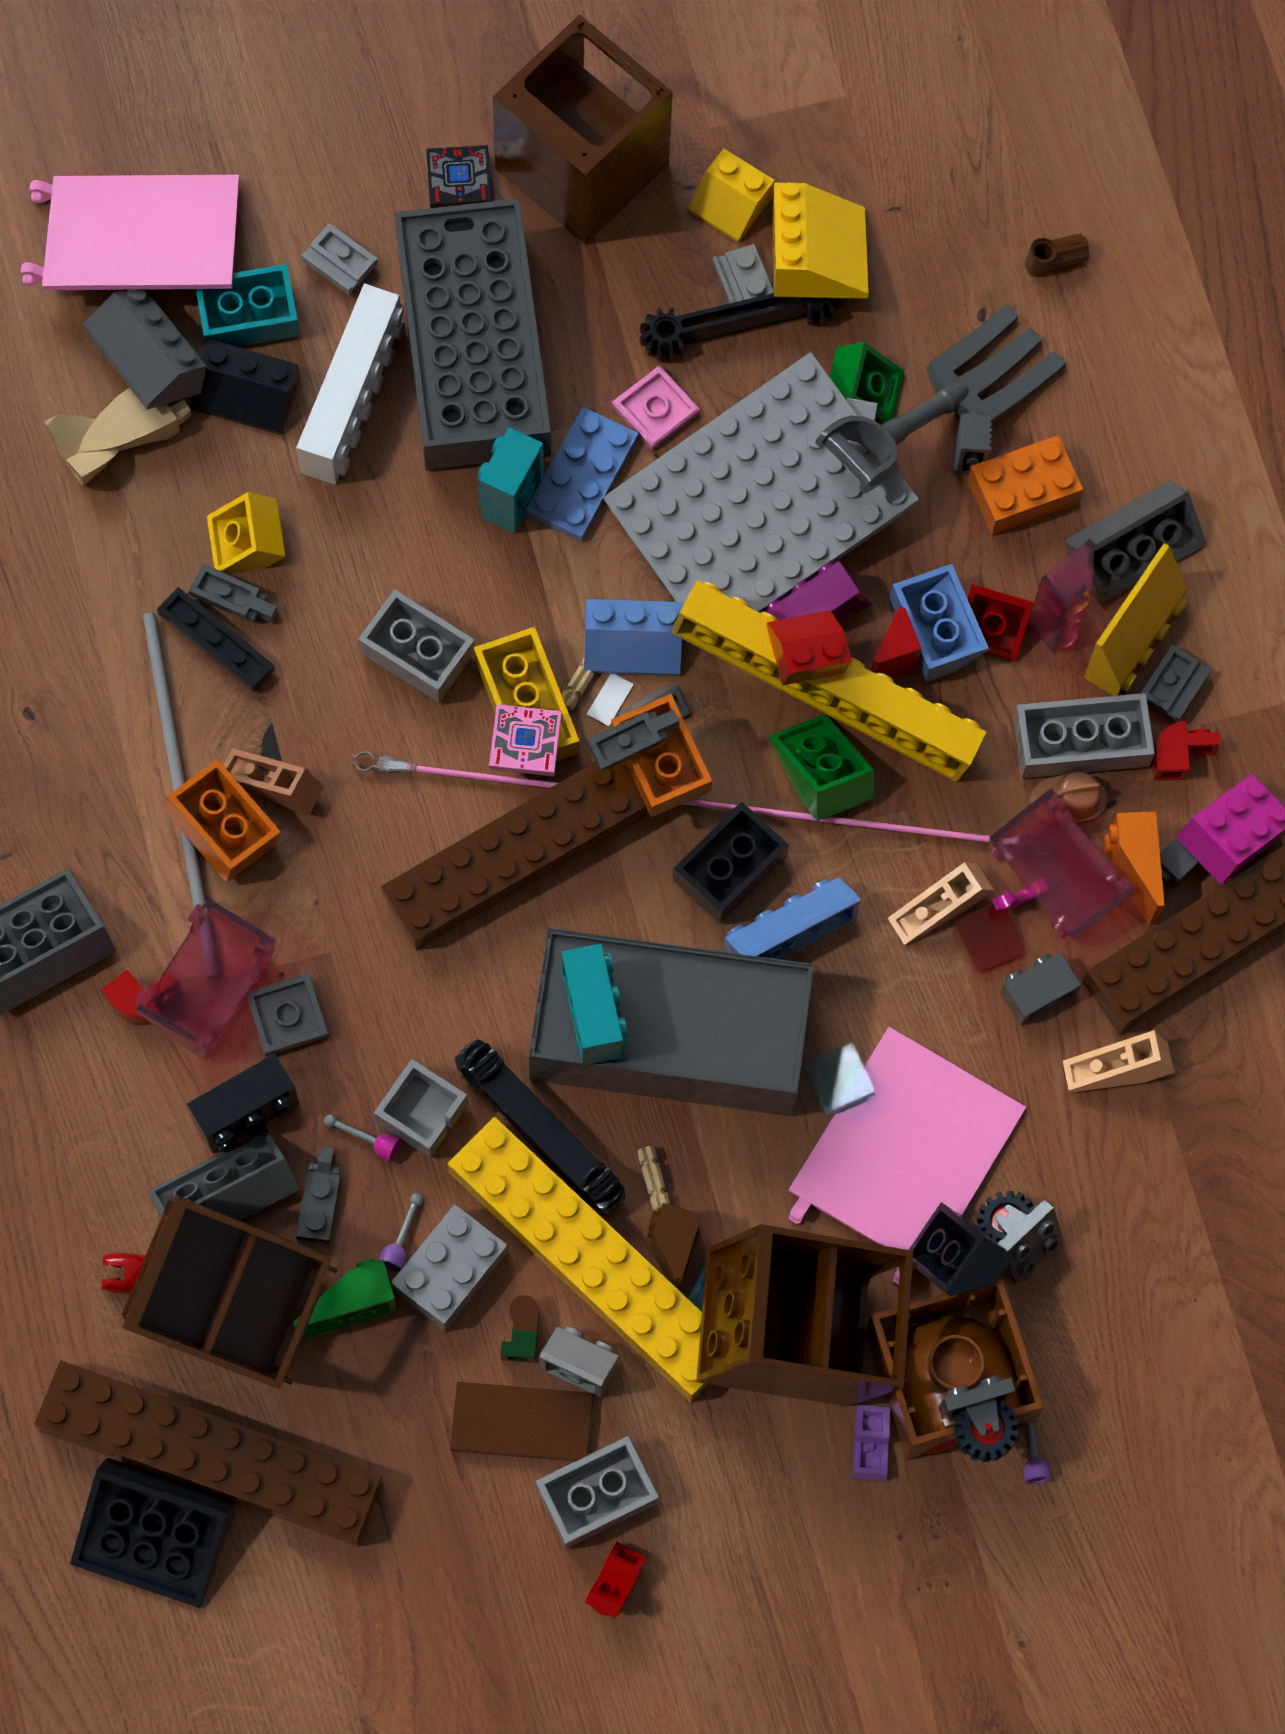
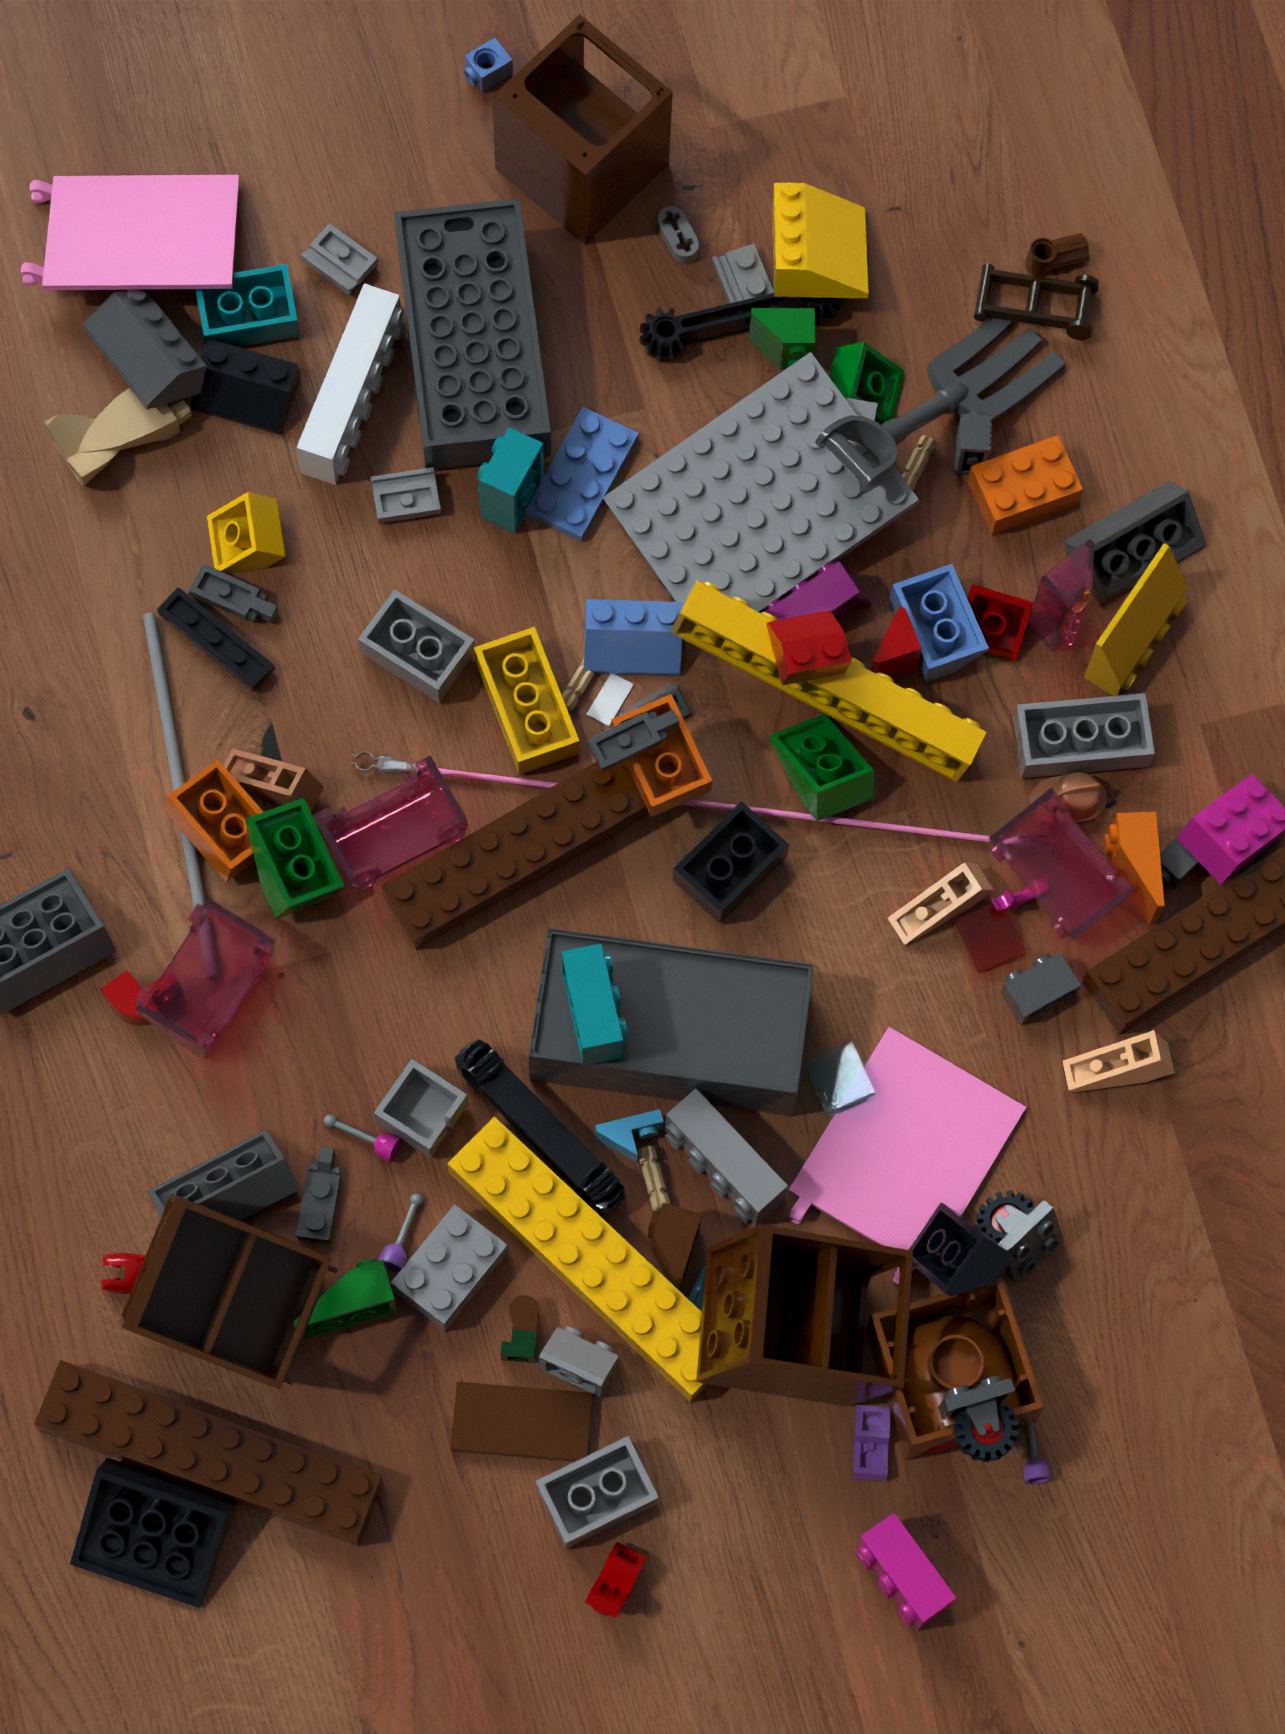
(244, 1104): black brick -> none
(287, 1014): dark grey plate -> none
(292, 858): none -> green slope
(393, 826): none -> clear pink windscreen
(405, 495): none -> light grey plate
(458, 175): black tile -> none
(488, 54): none -> medium blue brick
(525, 740): bright pink tile -> none
(620, 1132): none -> medium azure slope
(655, 407): bright pink tile -> none
(683, 232): none -> light grey beam
(724, 1158): none -> light grey brick
(731, 195): yellow slope -> none
(783, 333): none -> green slope
(797, 922): medium blue slope -> none
(904, 1572): none -> dark pink brick
(918, 460): none -> tan axle
(1076, 327): none -> dark brown piece
(1175, 683): dark grey plate -> none
(1176, 746): red brick -> none

